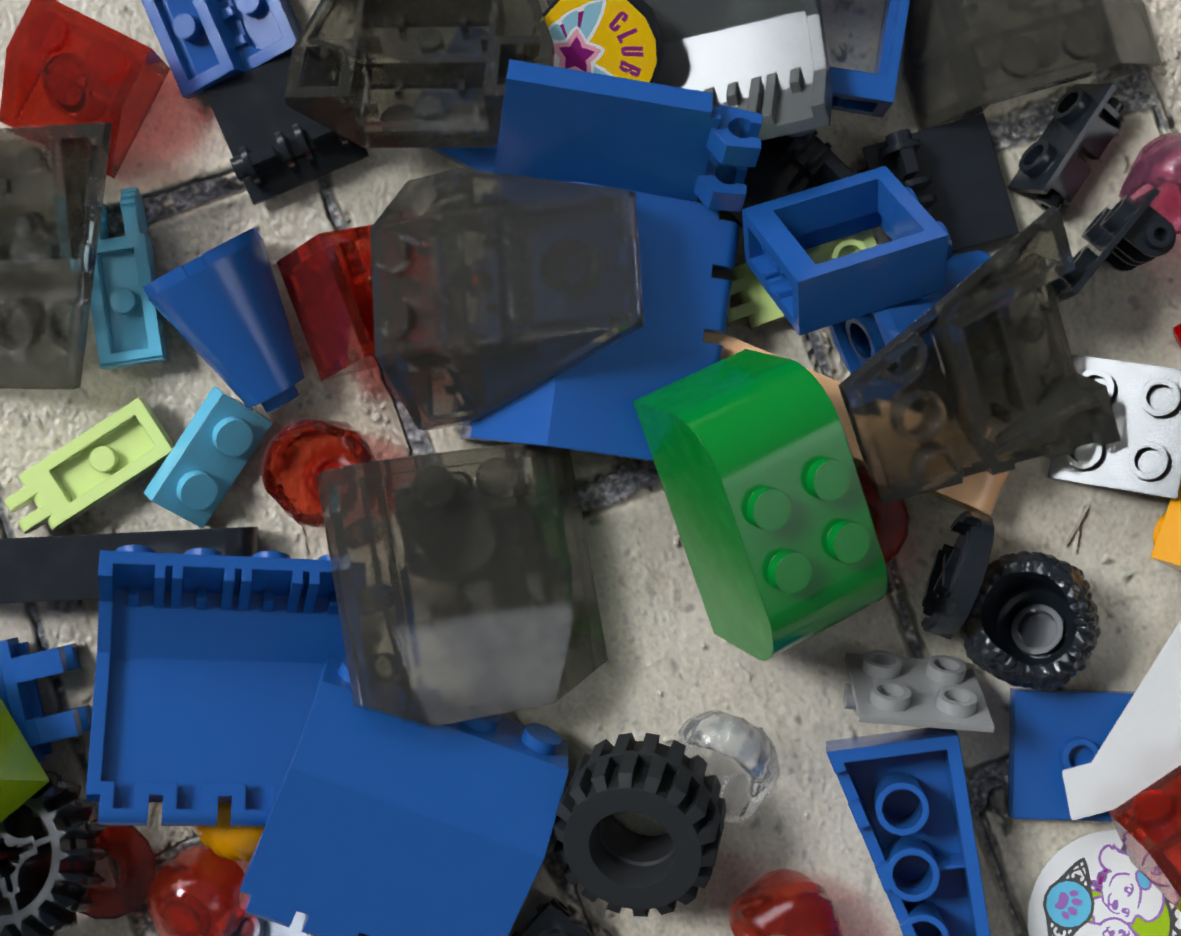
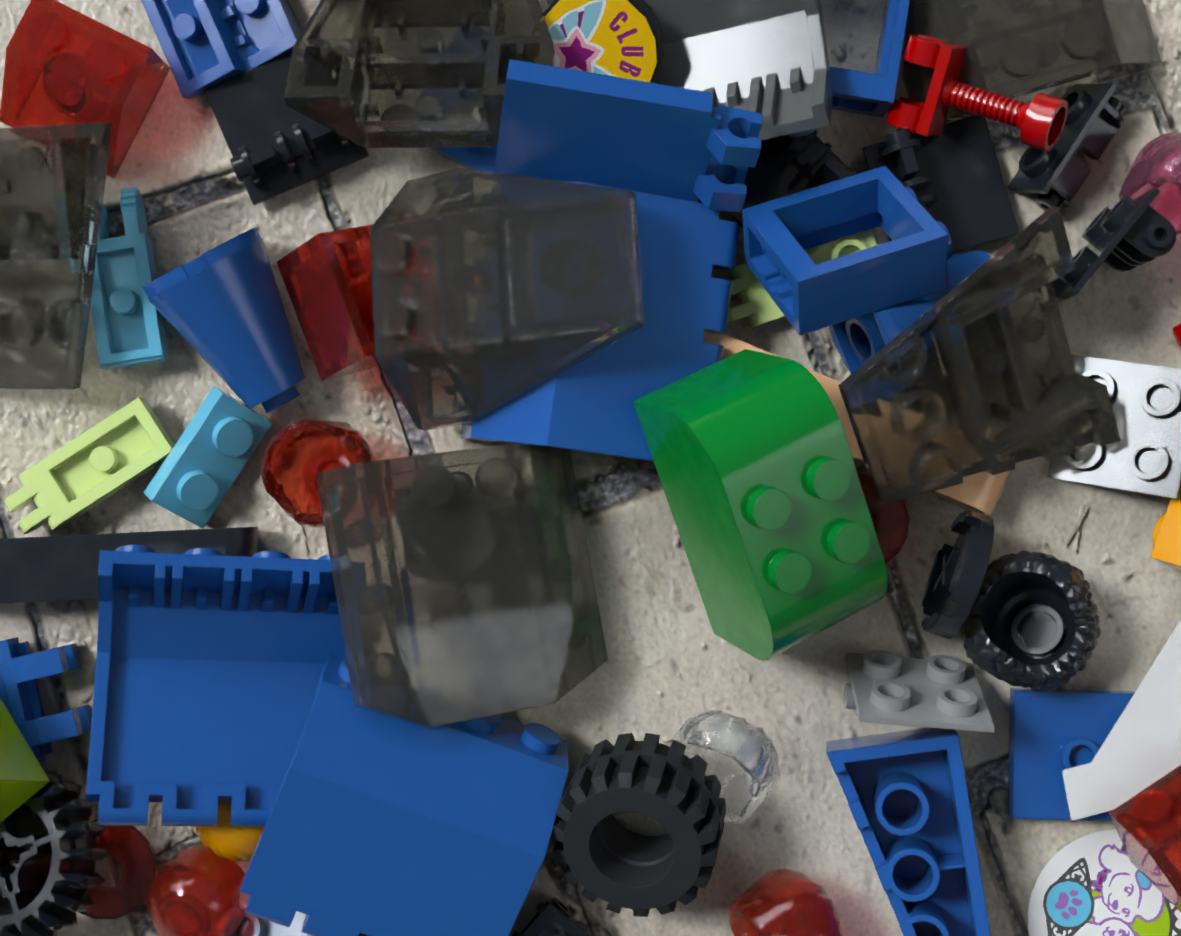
(1038, 121): none -> red bar

